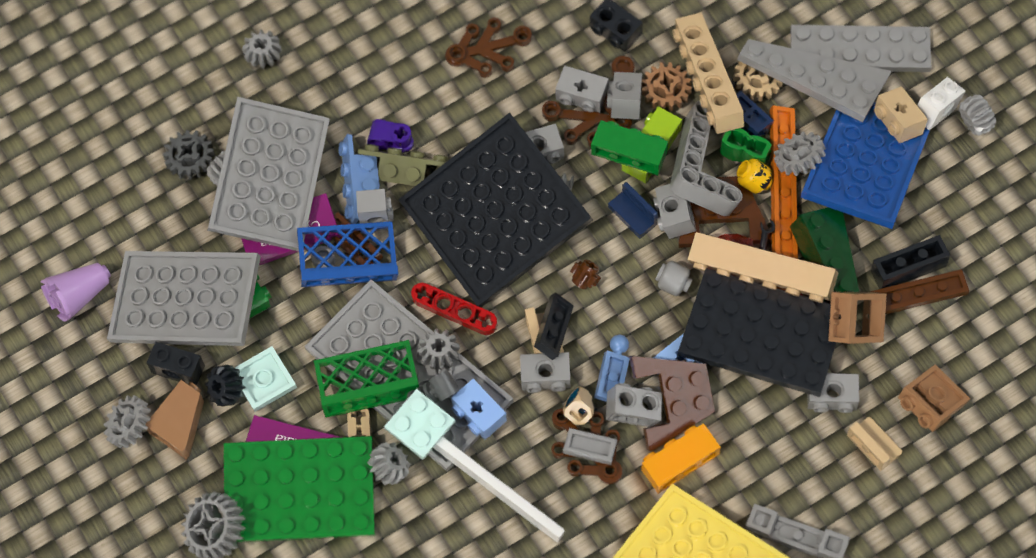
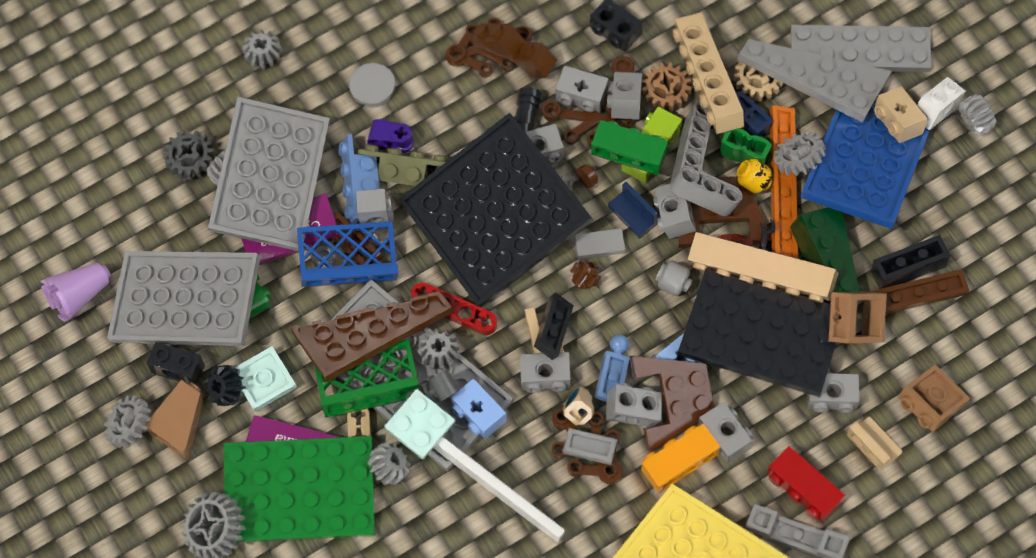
(359, 335): none -> reddish brown wing
(372, 85): none -> light grey tile
(509, 44): none -> reddish brown arch
(527, 104): none -> black axle
(587, 176): none -> reddish brown tile
(599, 243): none -> light grey tile
(732, 445): none -> light grey brick
(805, 485): none -> red brick

